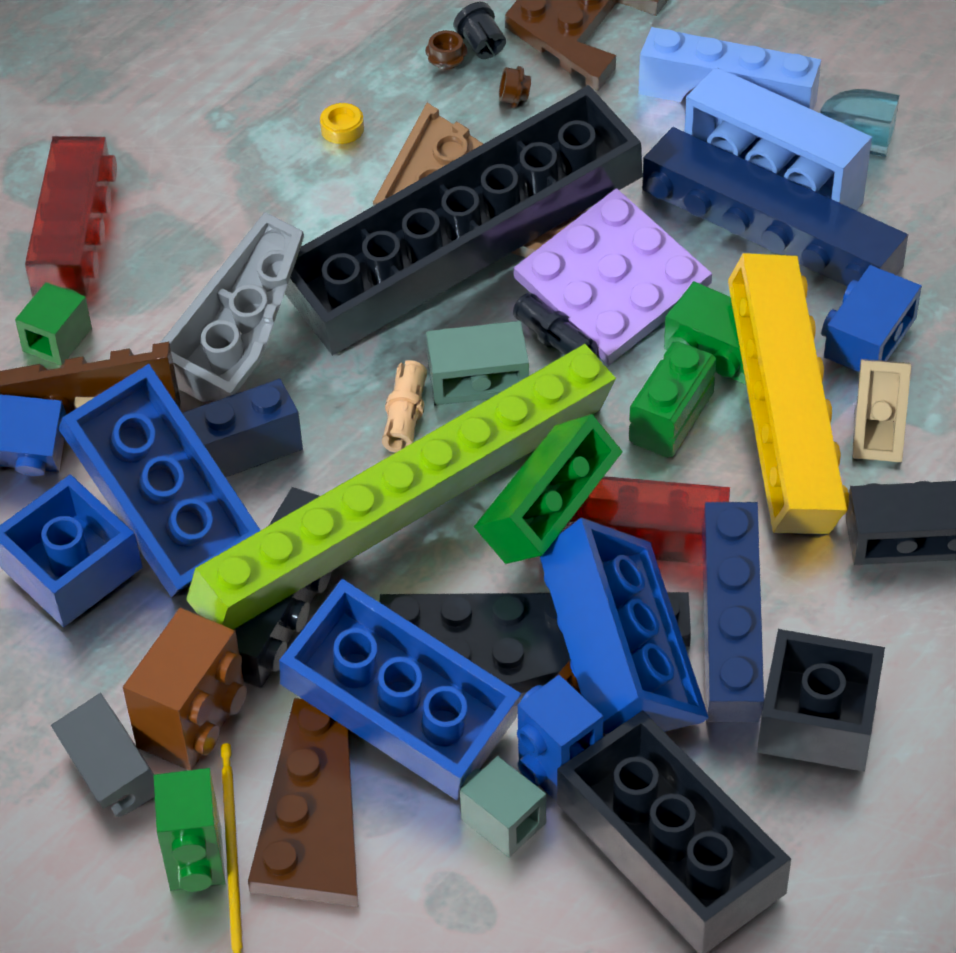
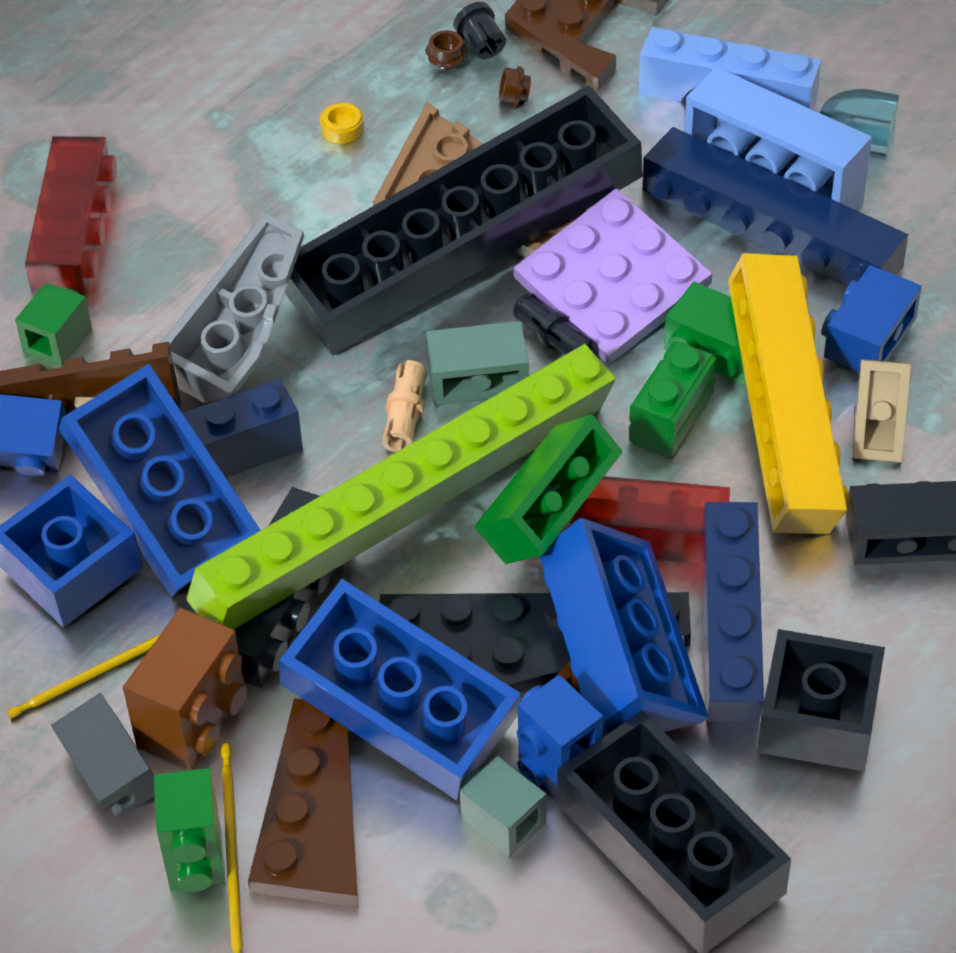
(82, 678): none -> yellow piece

